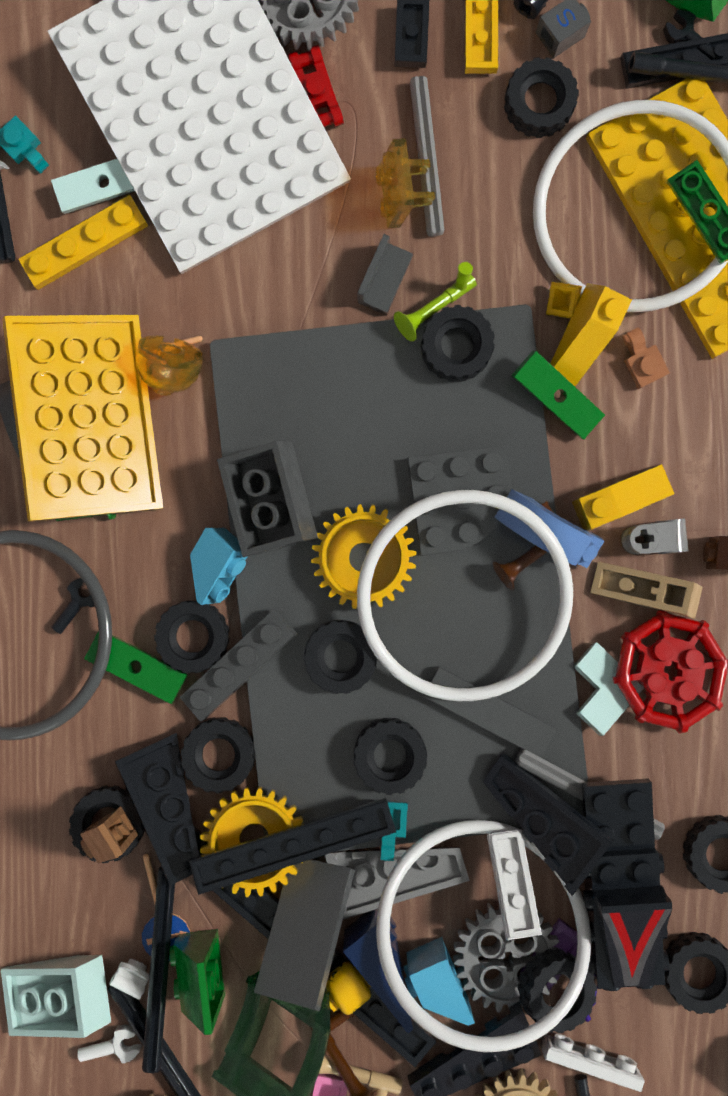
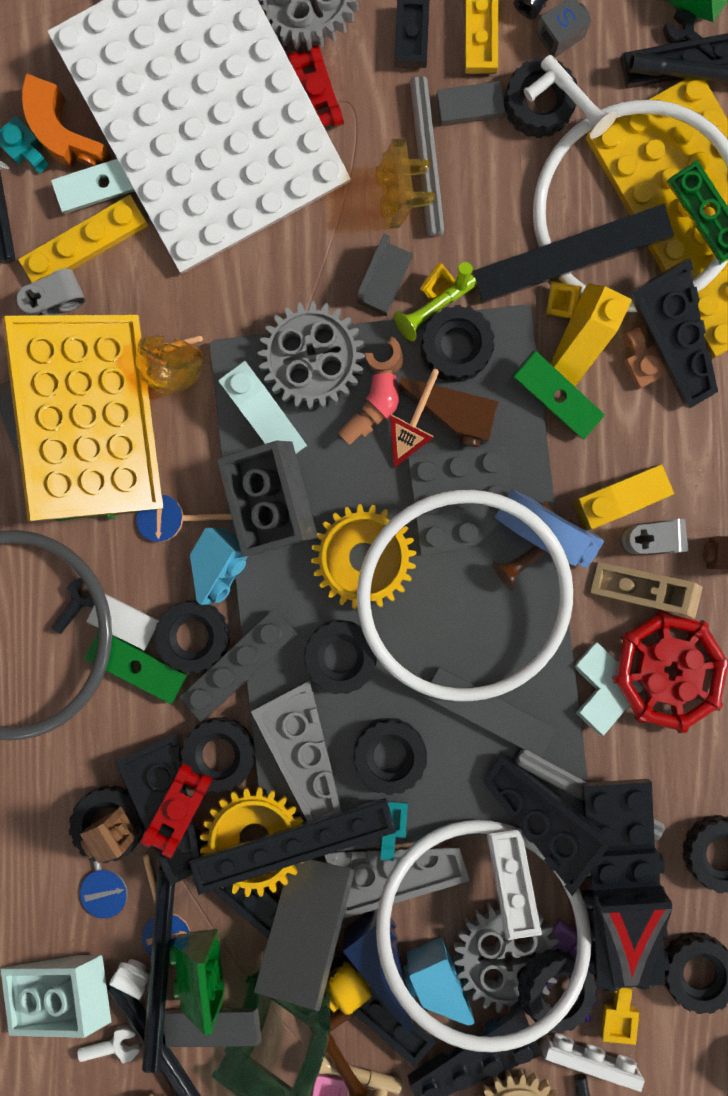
(43, 113): none -> orange arch
(54, 294): none -> light grey piece
(103, 892): none -> blue piece
(128, 623): none -> white tile
(165, 523): none -> blue piece
(176, 811): none -> red plate
(232, 1029): none -> dark grey tile
(260, 407): none -> light aqua slope
(299, 747): none -> light grey wing
(305, 326): none -> light grey gear
(382, 397): none -> nougat piece
(406, 436): none -> piece
(437, 281): none -> yellow slope
(456, 411): none -> reddish brown slope
(470, 103): none -> dark grey tile
(556, 73): none -> white piece
(574, 253): none -> black tile
(620, 1019): none -> yellow plate
(674, 325): none -> black wing

